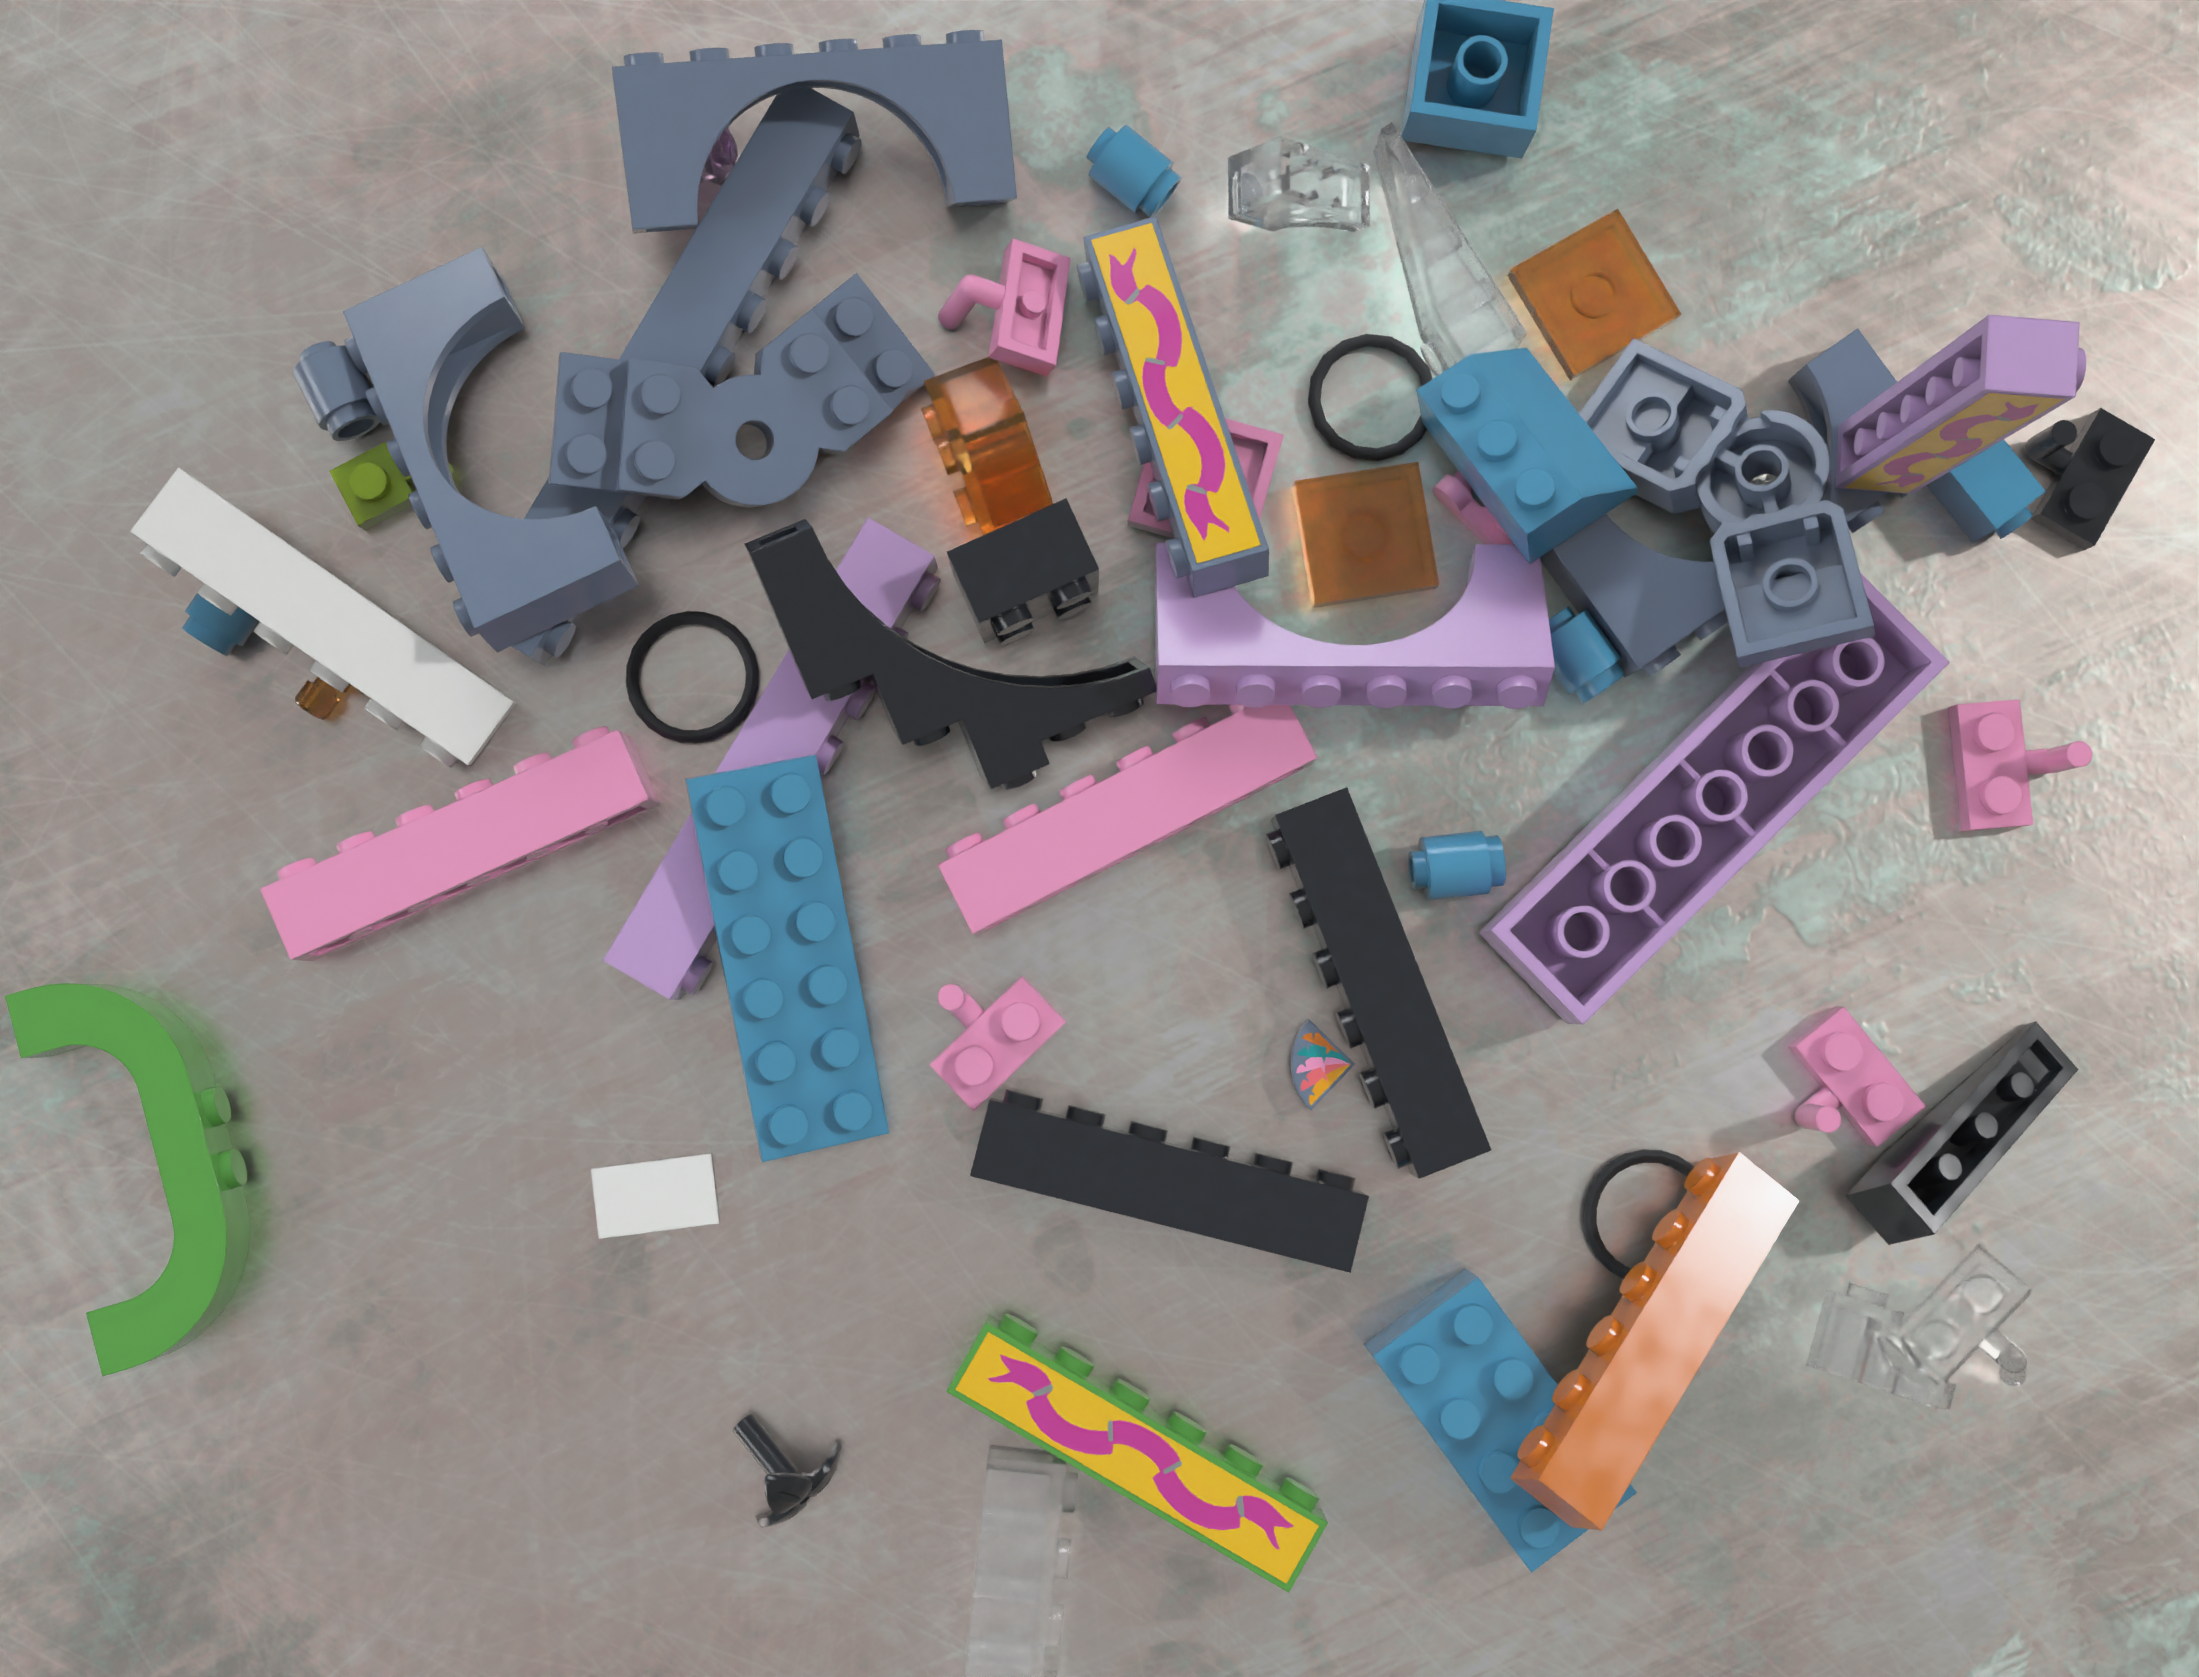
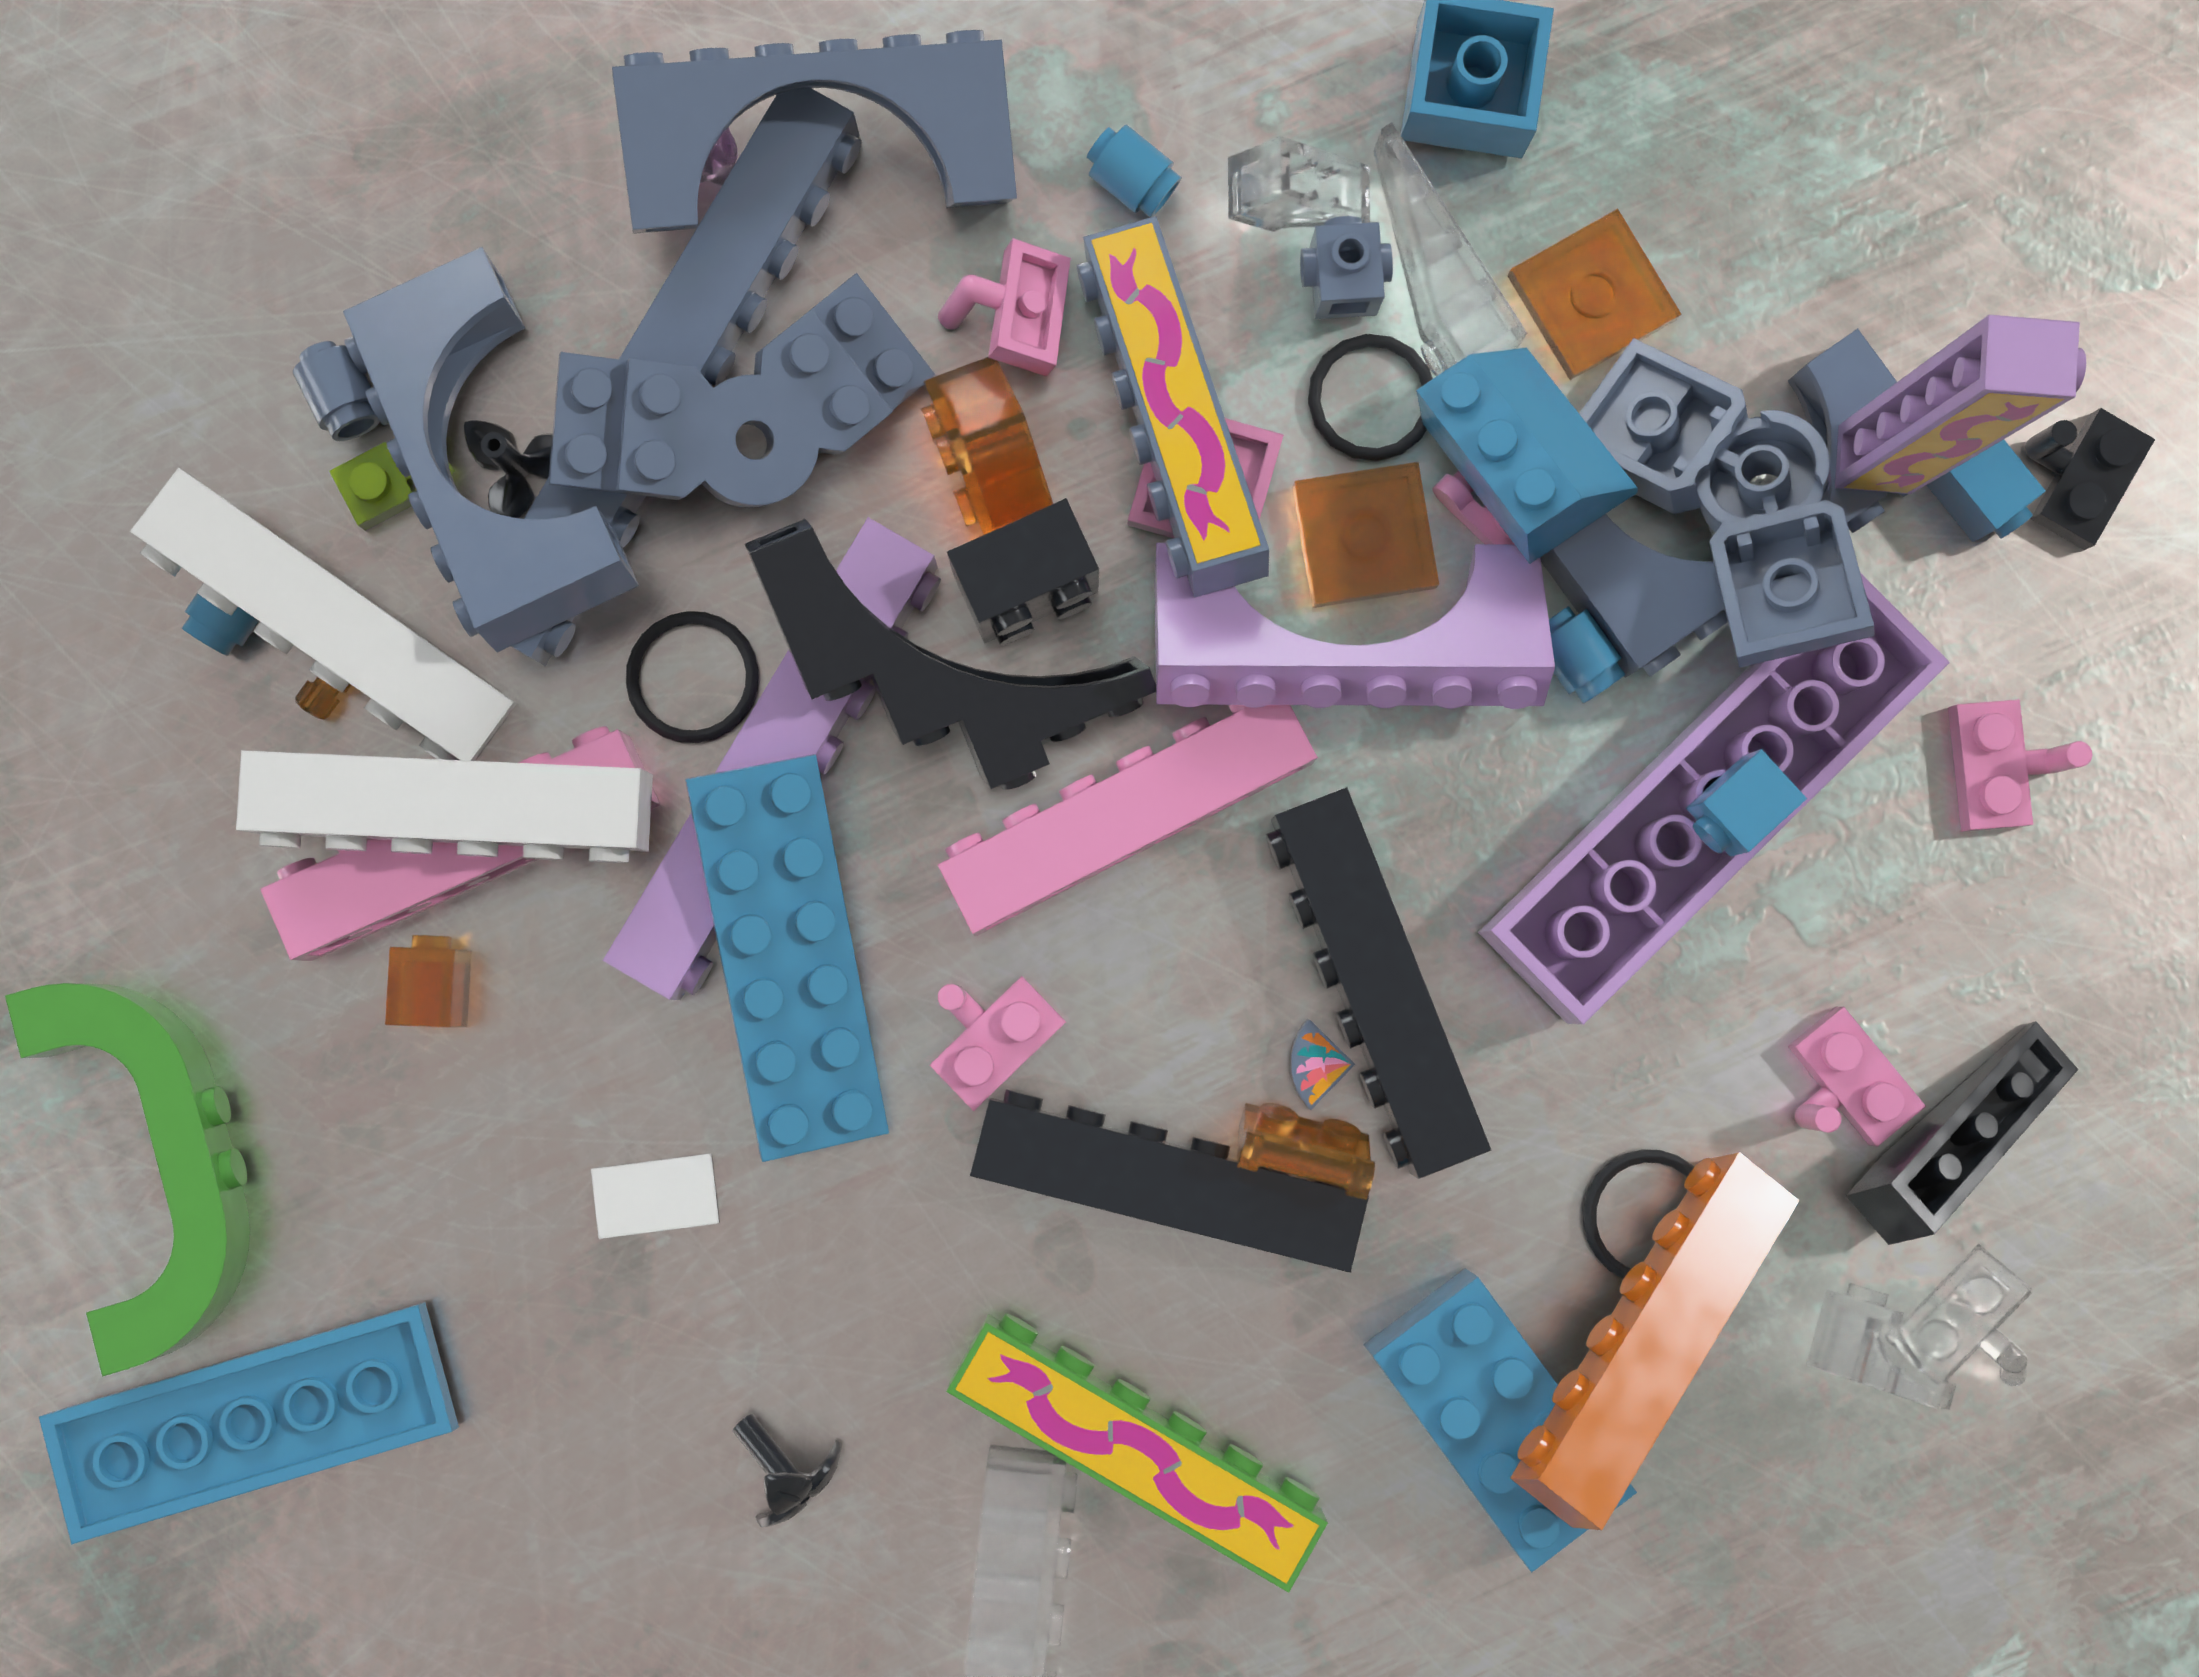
(248, 1423): none -> dark azure plate
(428, 984): none -> clear orange brick
(444, 802): none -> white brick
(496, 450): none -> black plant
(1307, 1148): none -> clear orange plate
(1346, 268): none -> sand blue brick
(1457, 865): dark azure brick -> none
(1744, 804): none -> dark azure brick

